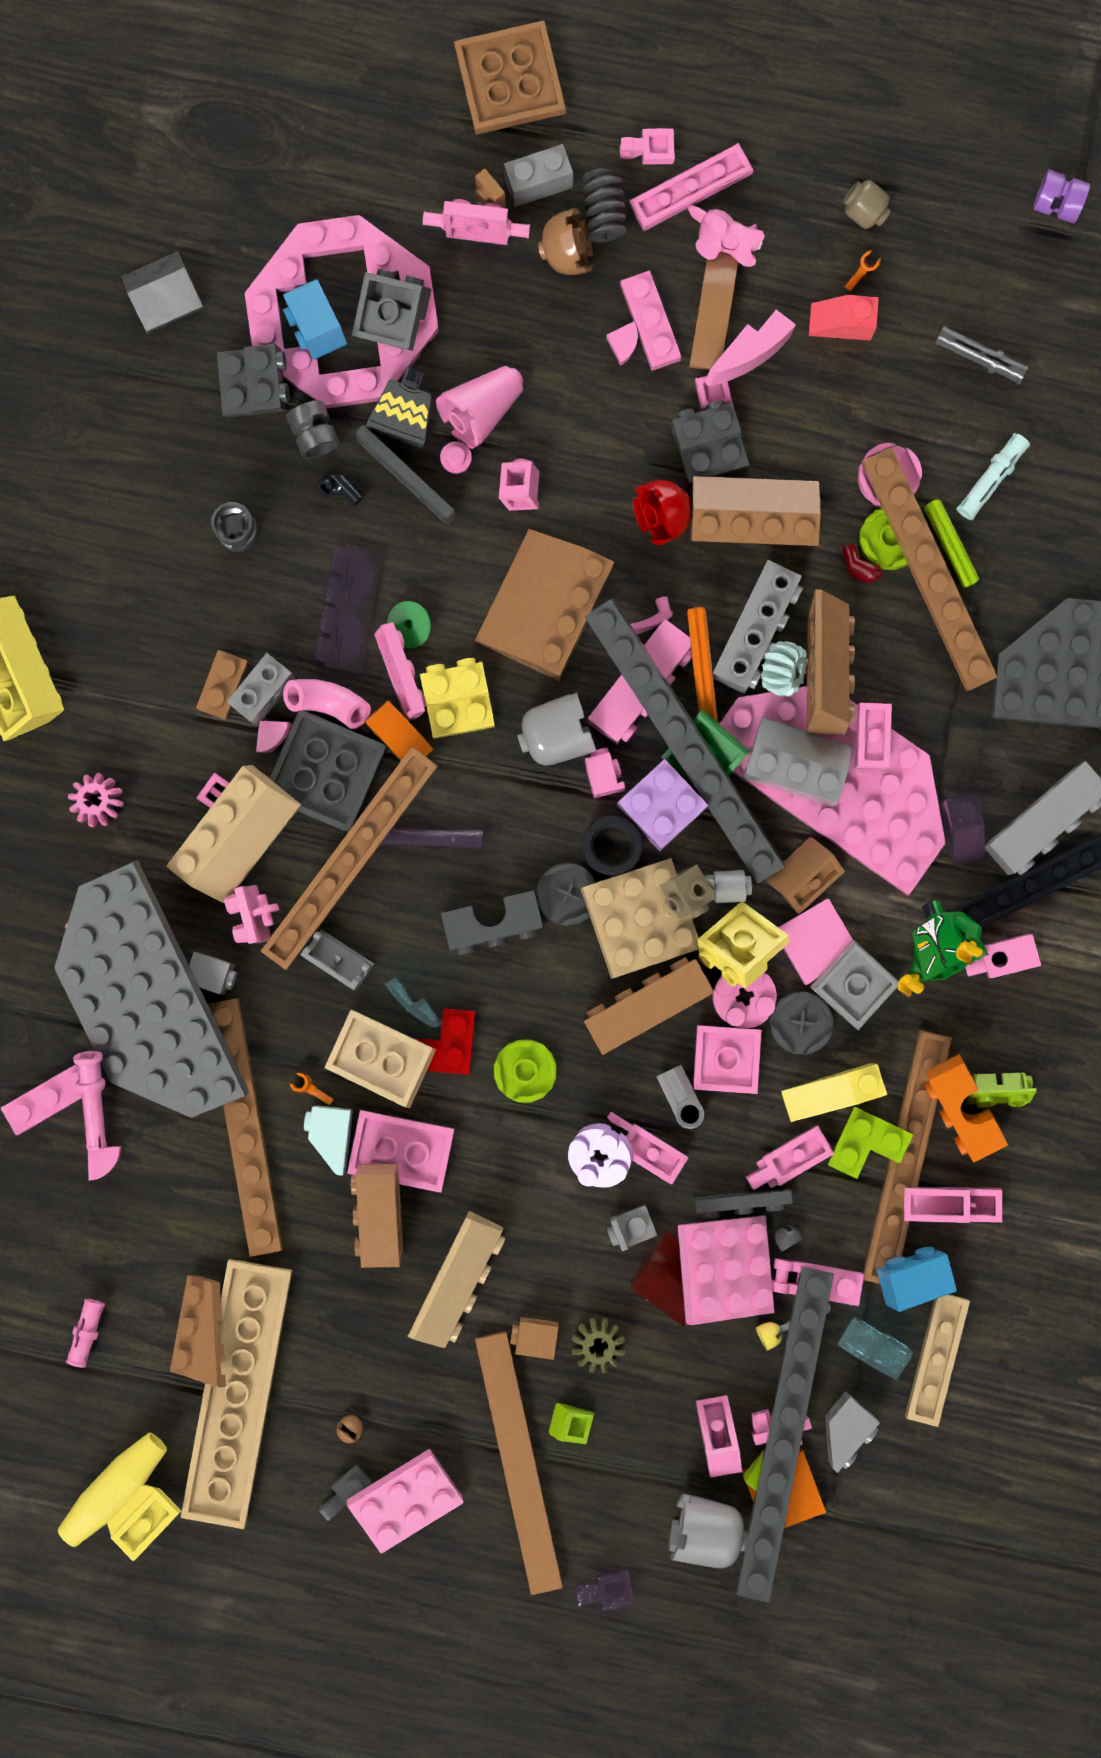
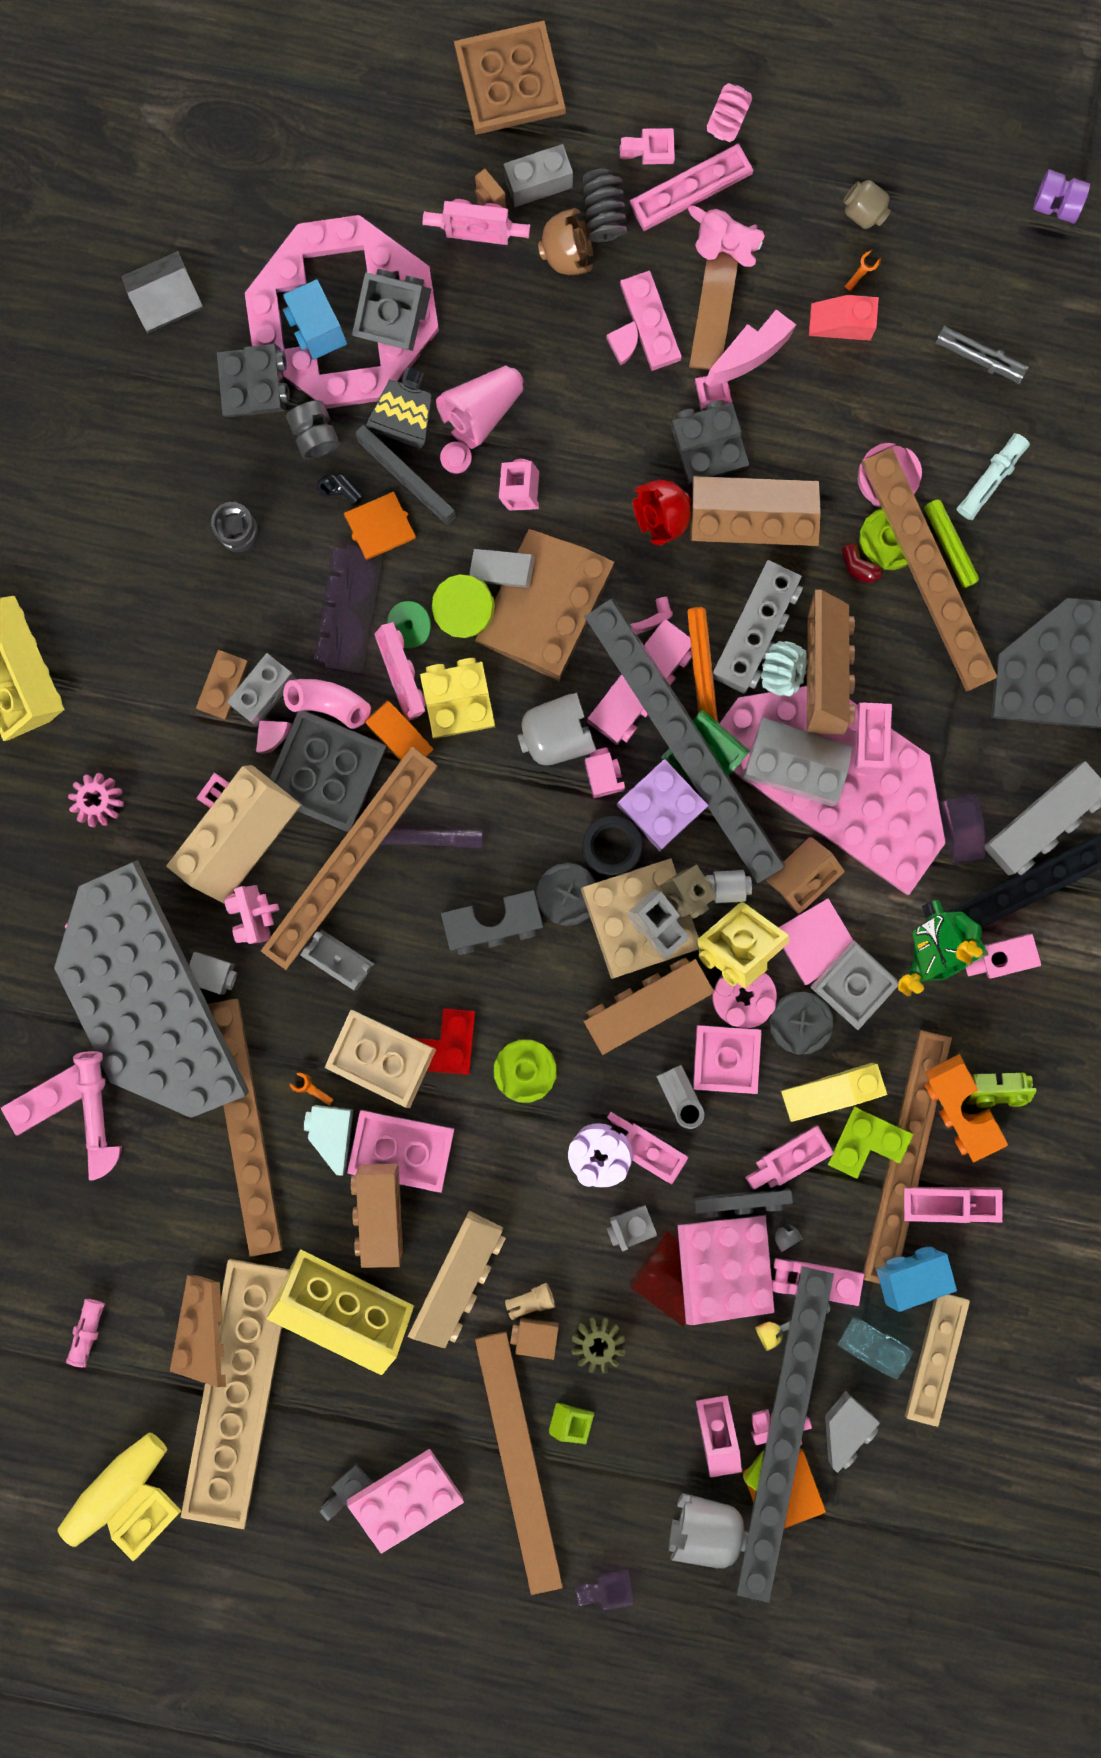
(341, 1312): none -> light yellow slope
(352, 1423): medium nougat hinge -> none
(379, 525): none -> orange piece
(421, 1009): clear light blue slope -> none
(463, 606): none -> lime tile
(502, 567): none -> light grey tile
(539, 1299): none -> tan pin
(658, 923): none -> light grey brick
(729, 112): none -> bright pink gear

